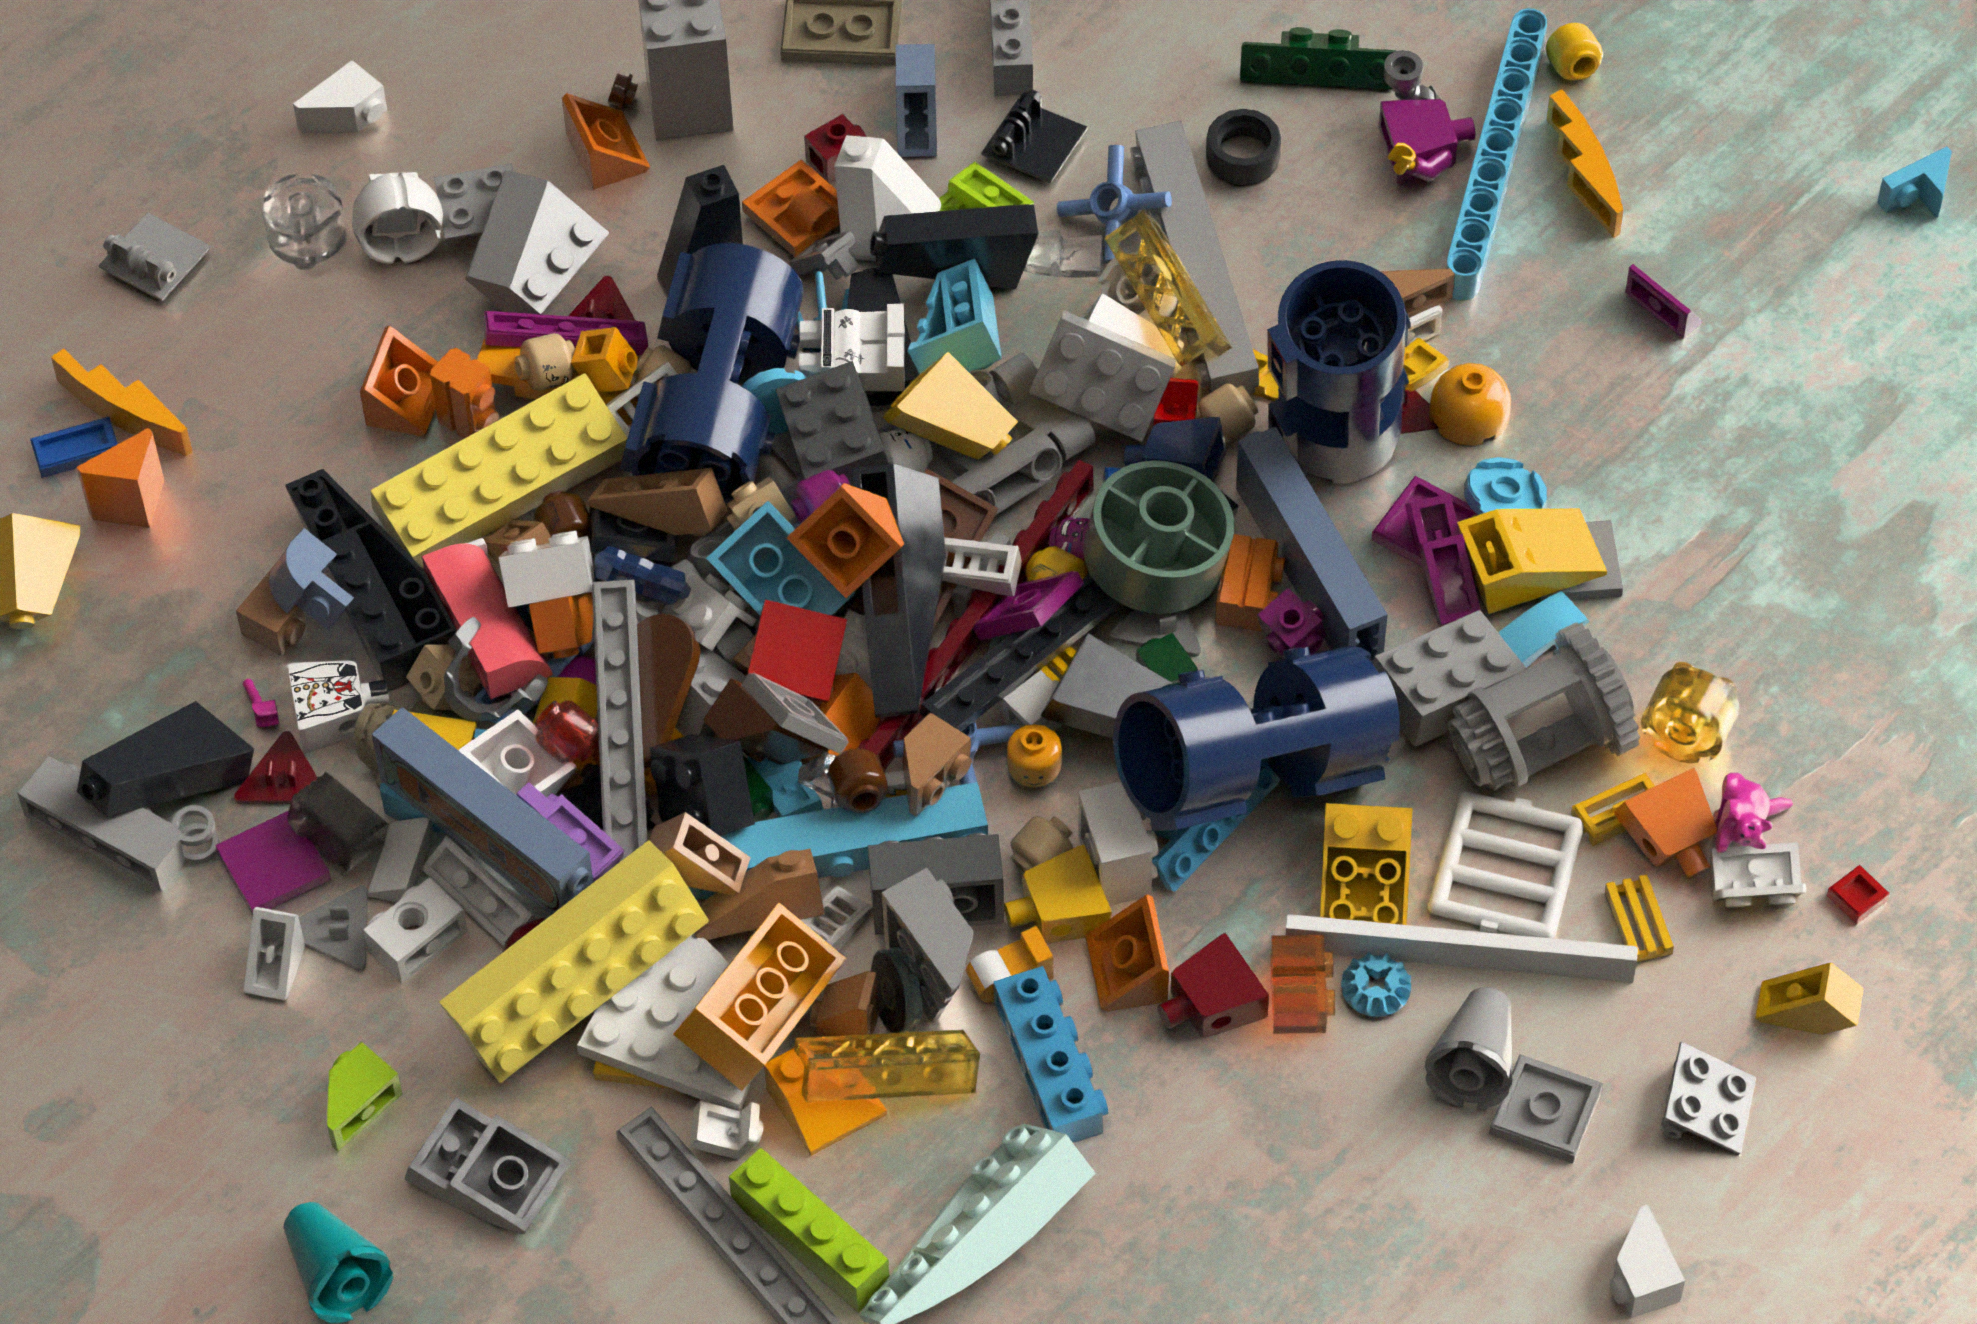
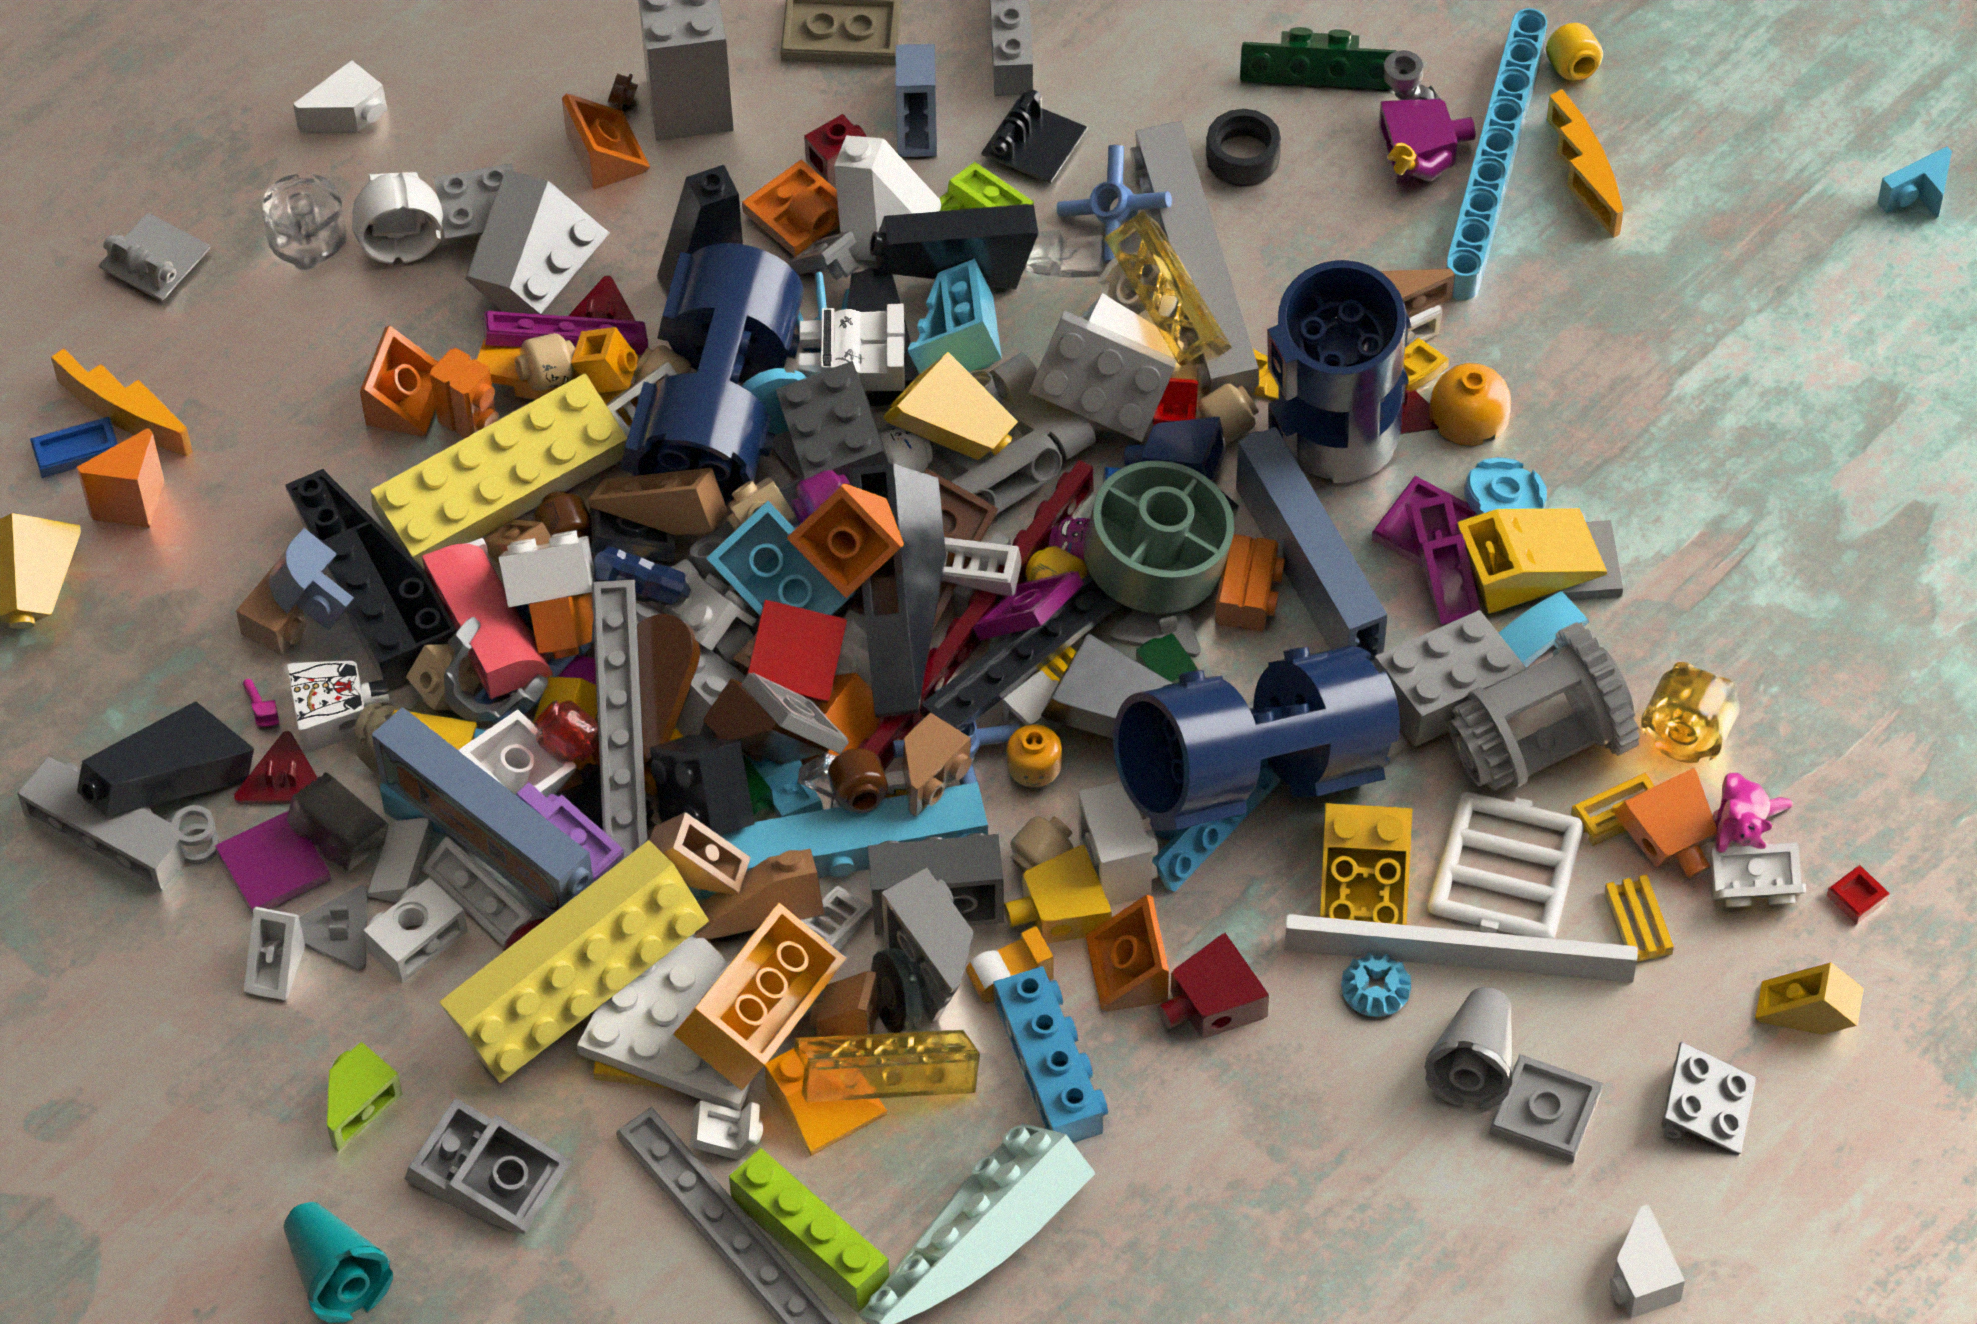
(1292, 624): magenta brick -> none
(1299, 984): clear orange brick -> none
(1661, 303): magenta slope -> none

